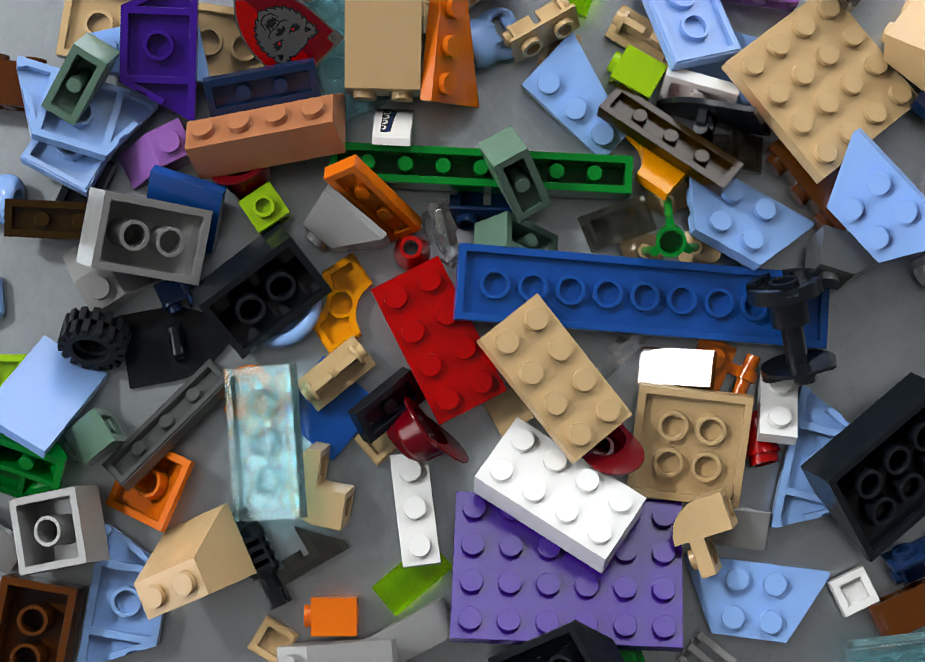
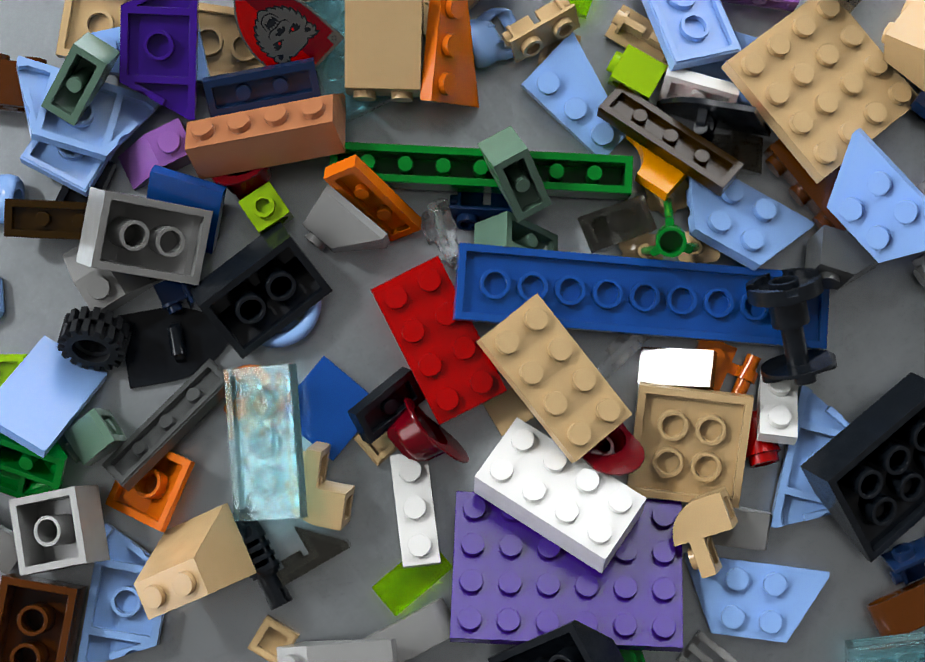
(332, 615): orange brick -> none
(335, 373): tan hinge -> none
(339, 314): light orange tile -> none
(393, 127): white slope -> none
(410, 261): red cone -> none
(853, 591): white plate -> none

